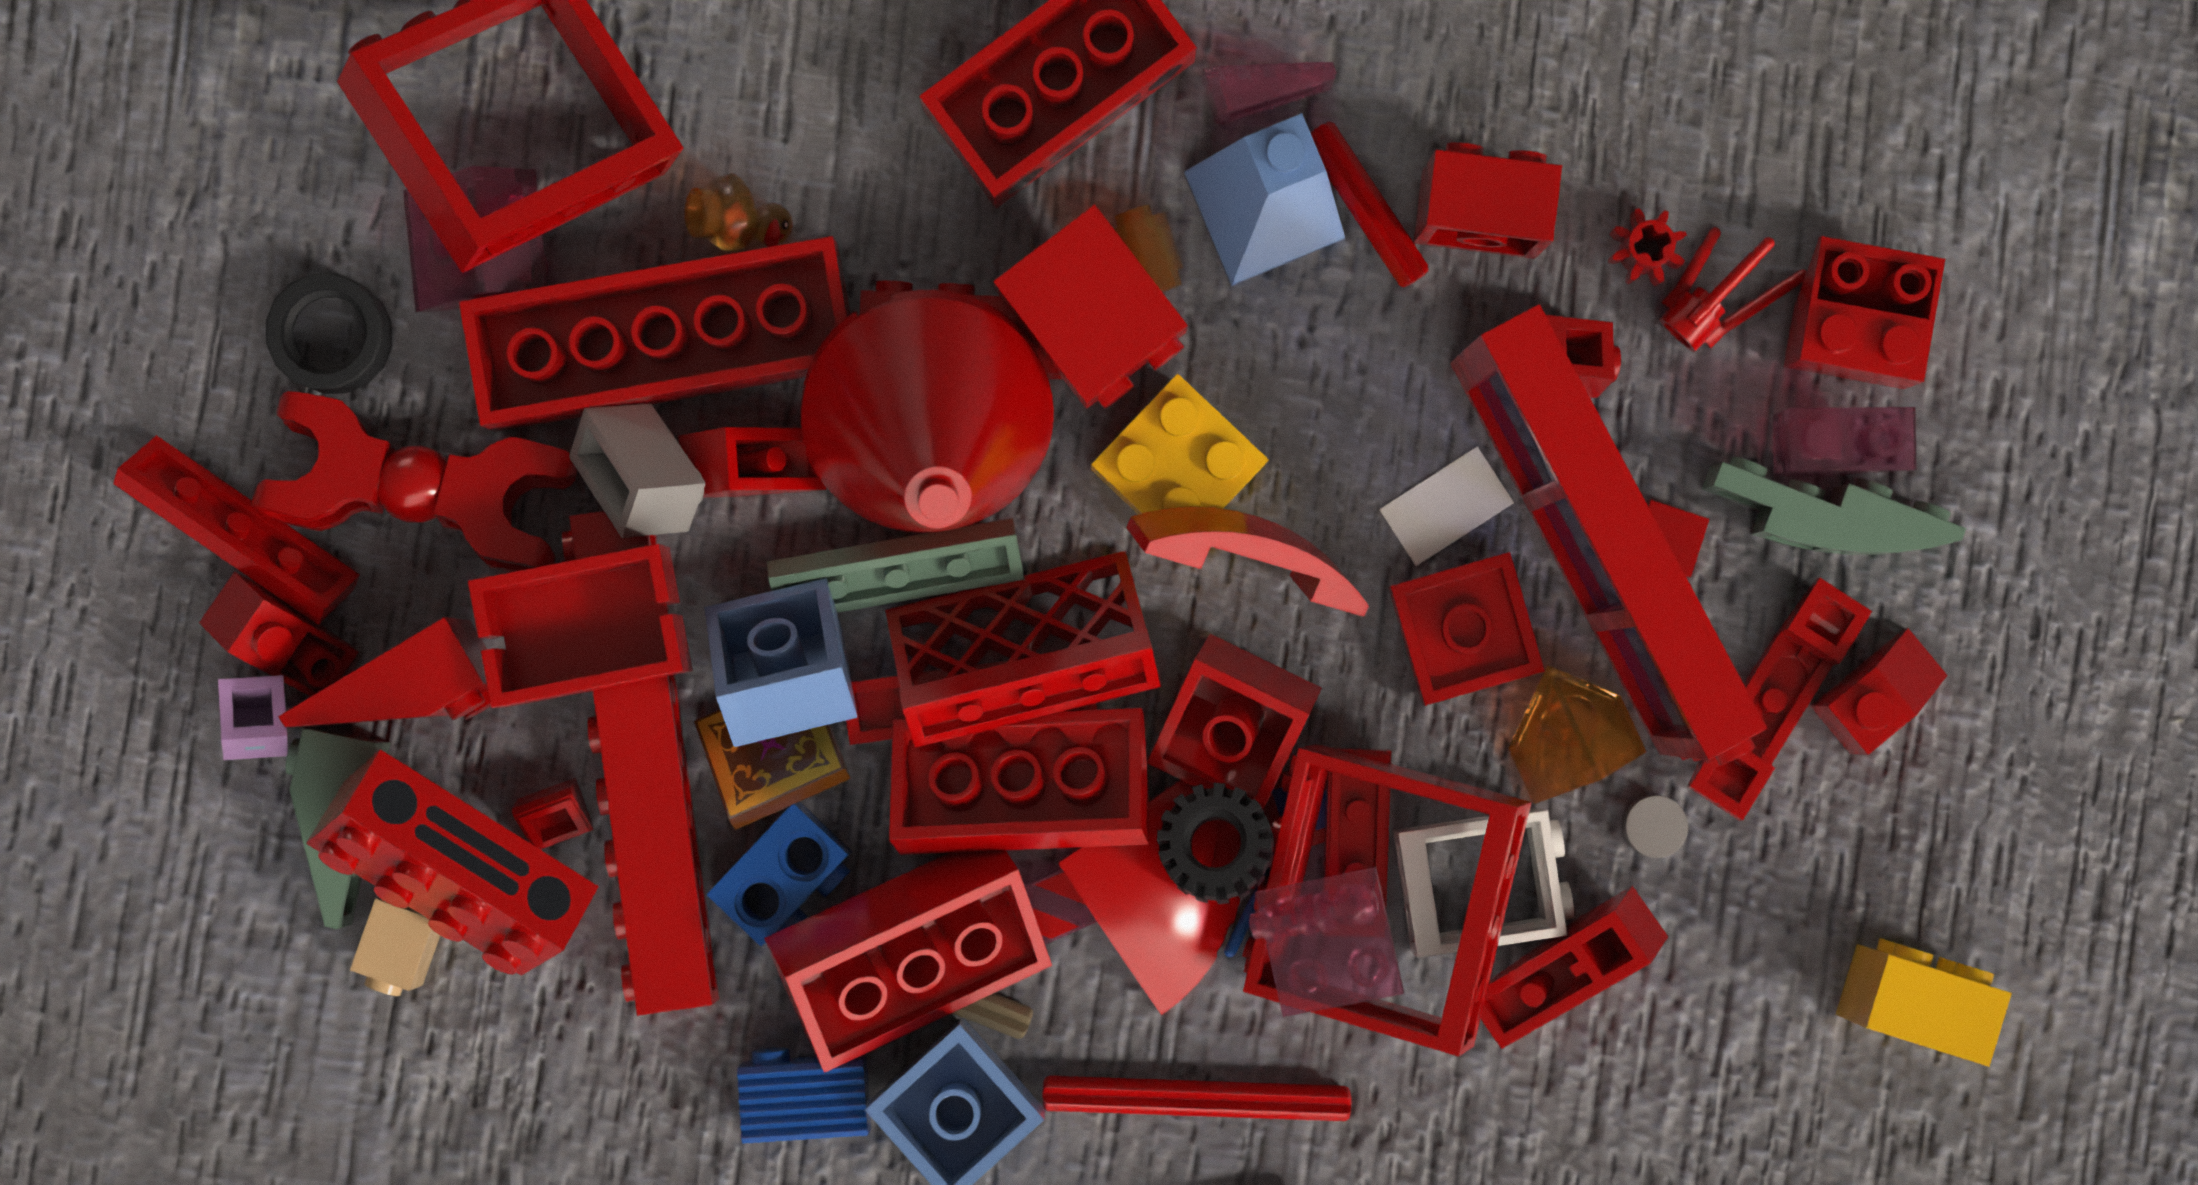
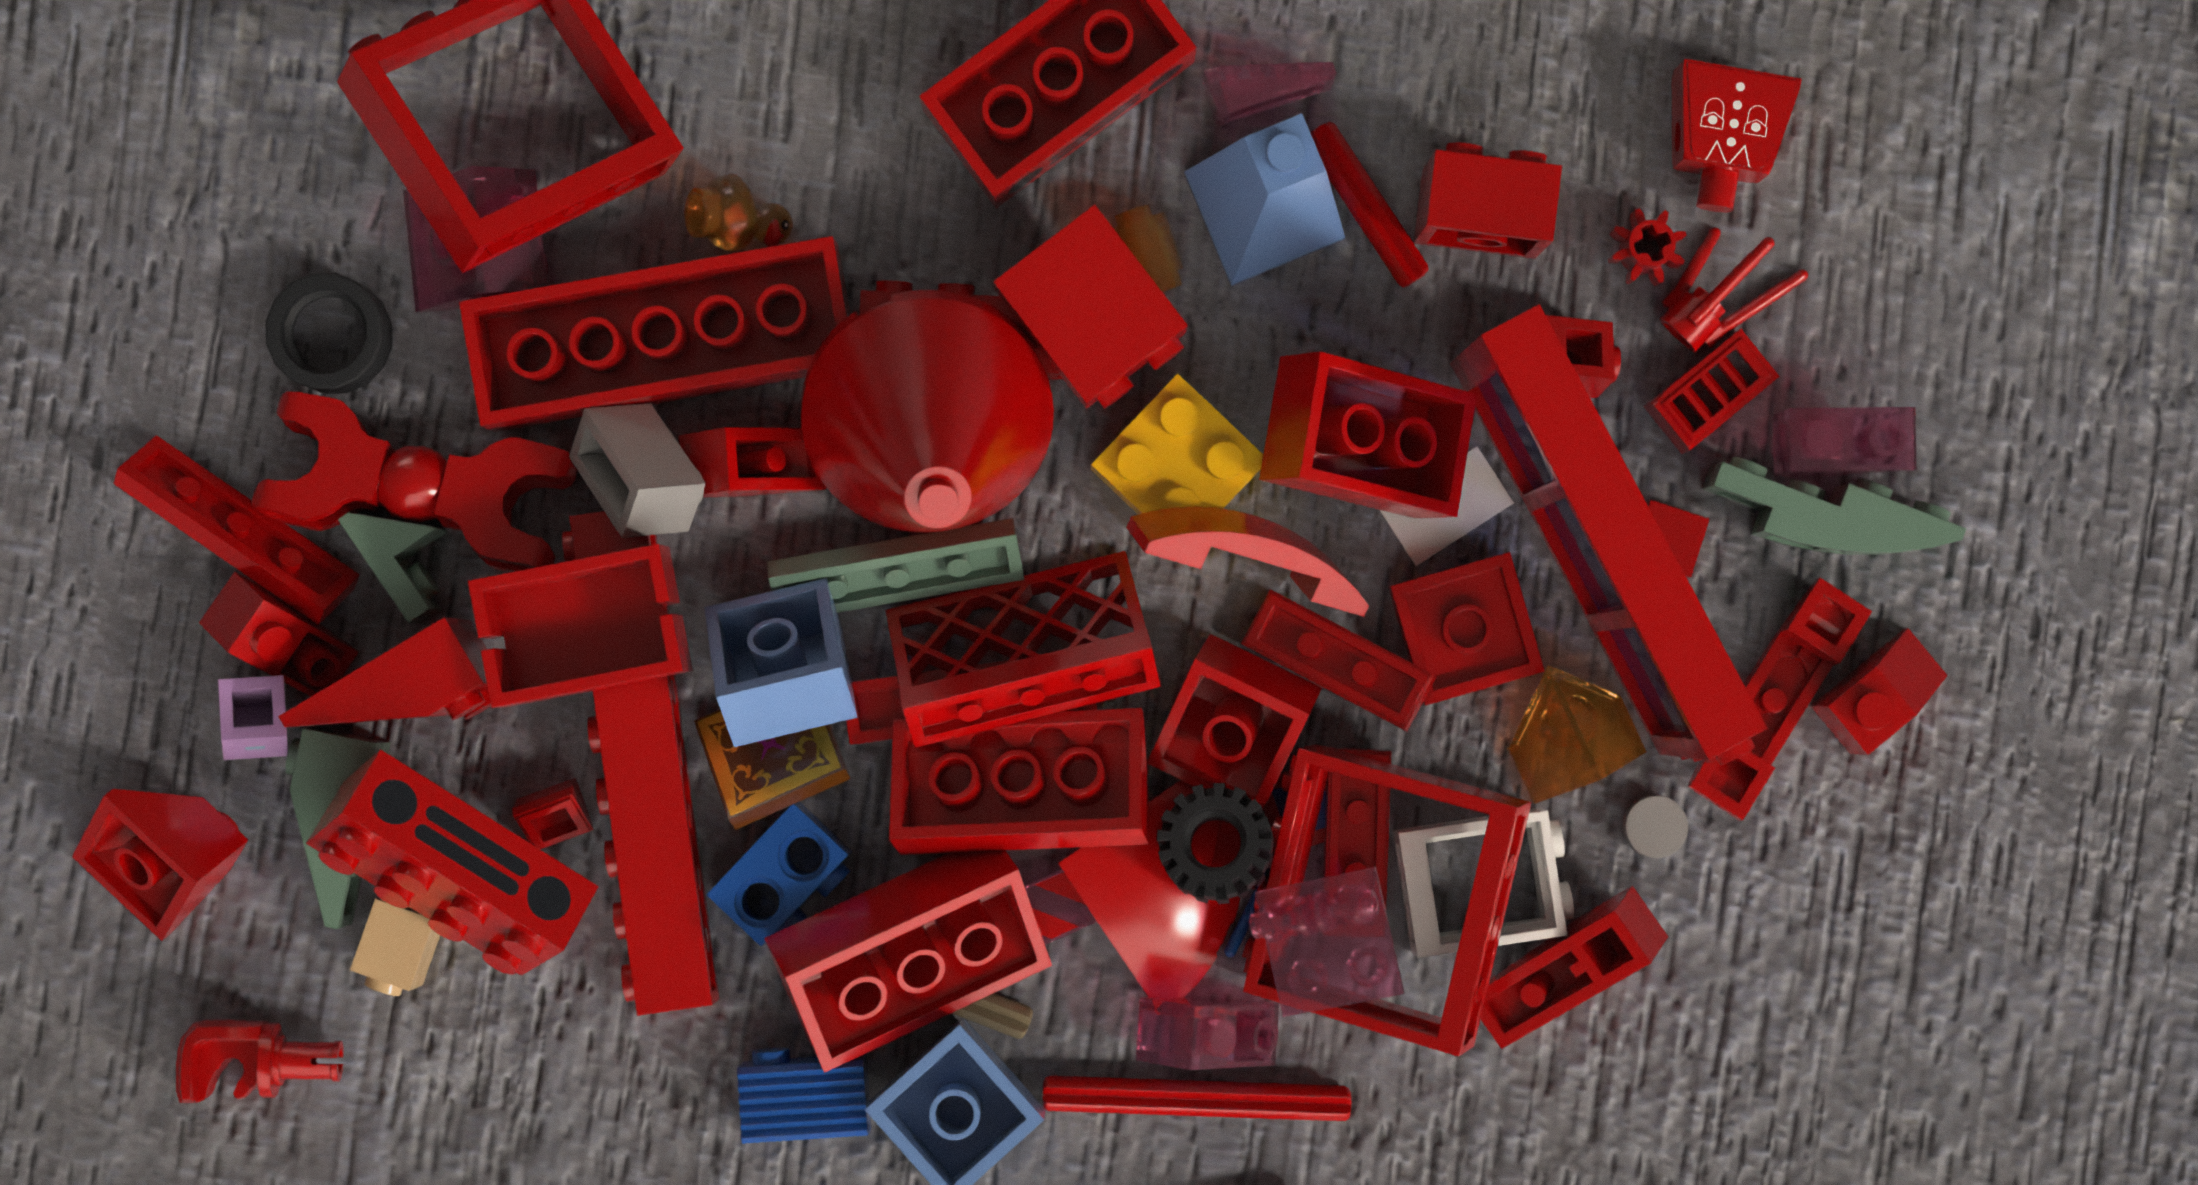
(158, 853): none -> red slope
(261, 1049): none -> red piece
(386, 549): none -> sand green slope
(1207, 1032): none -> clear pink slope
(1338, 660): none -> red tile
(1368, 435): none -> red brick
(1672, 420): none -> red slope
(1727, 126): none -> torso
(1865, 313): red slope -> none
(1933, 1007): yellow brick -> none

